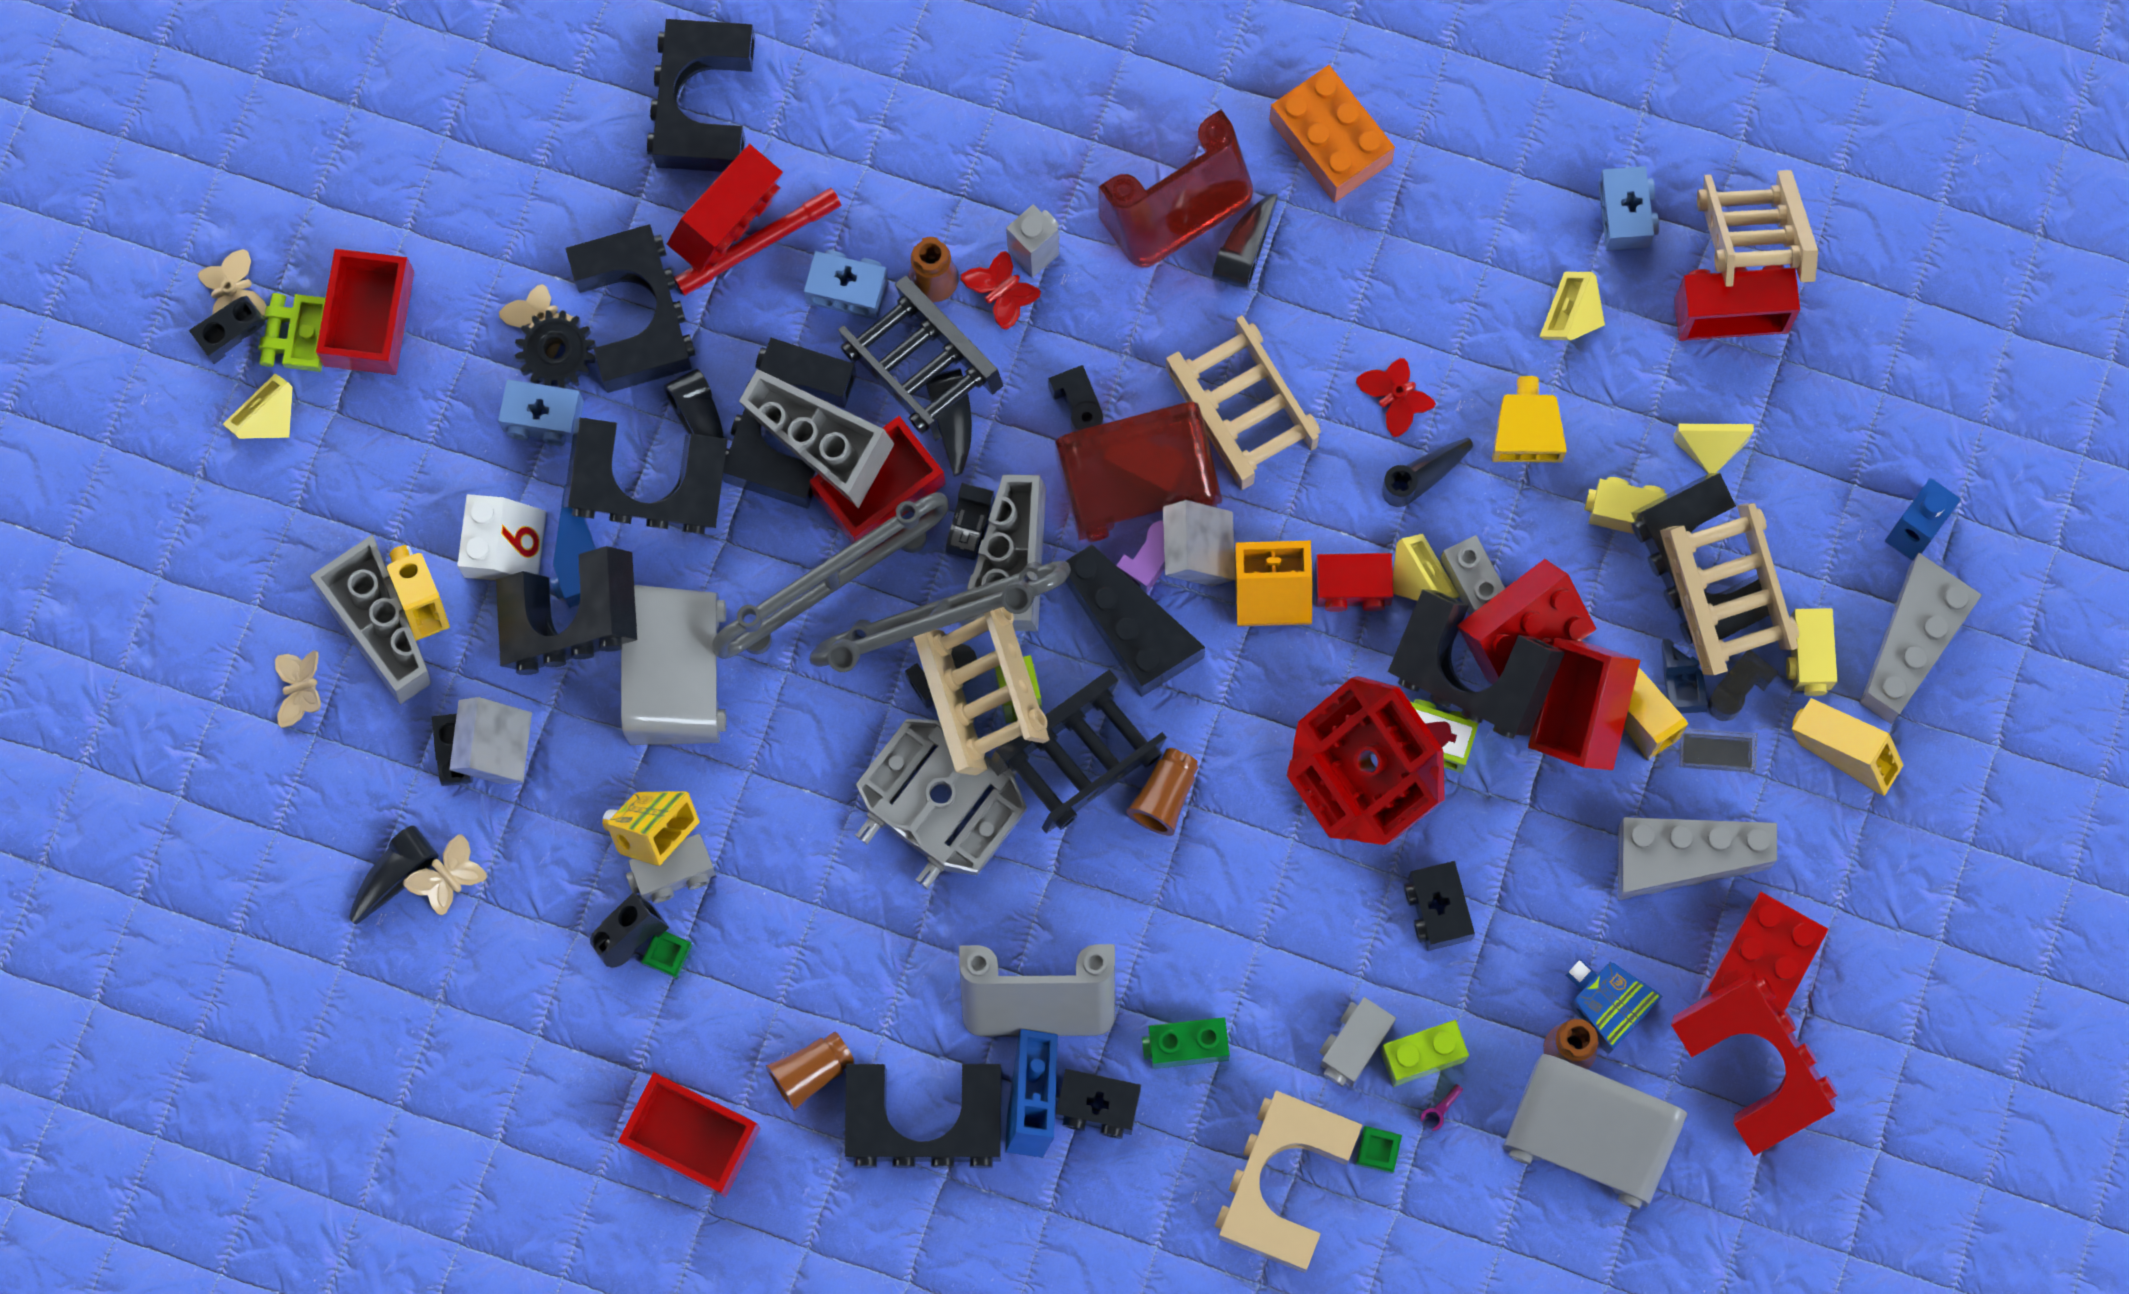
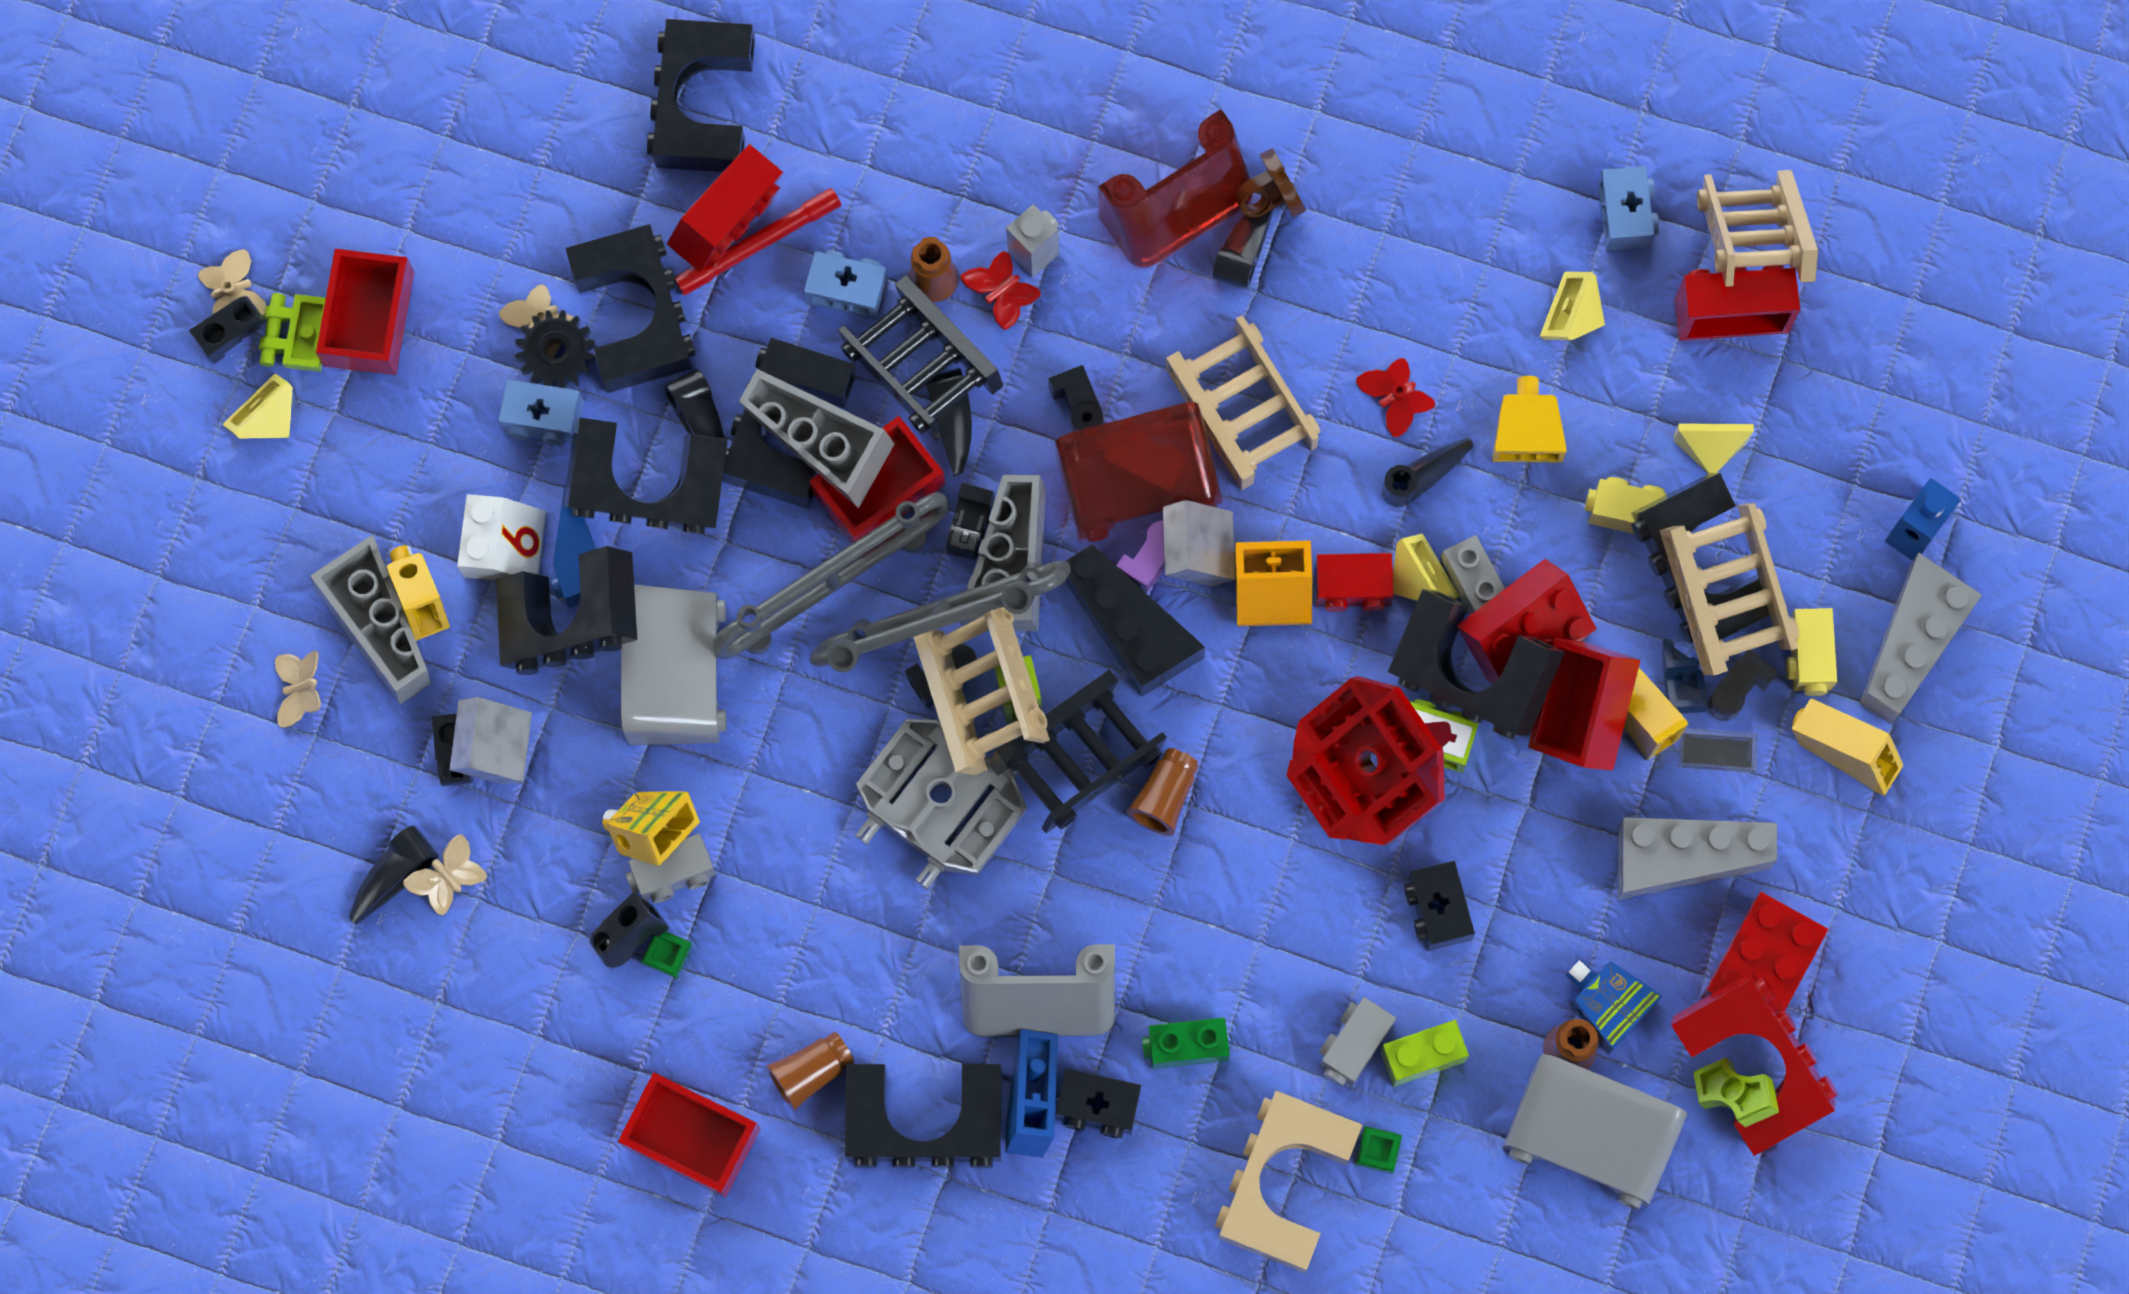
(1273, 185): none -> reddish brown tile
(1331, 133): orange piece -> none
(1442, 1107): magenta hand -> none
(1748, 1097): none -> lime tile

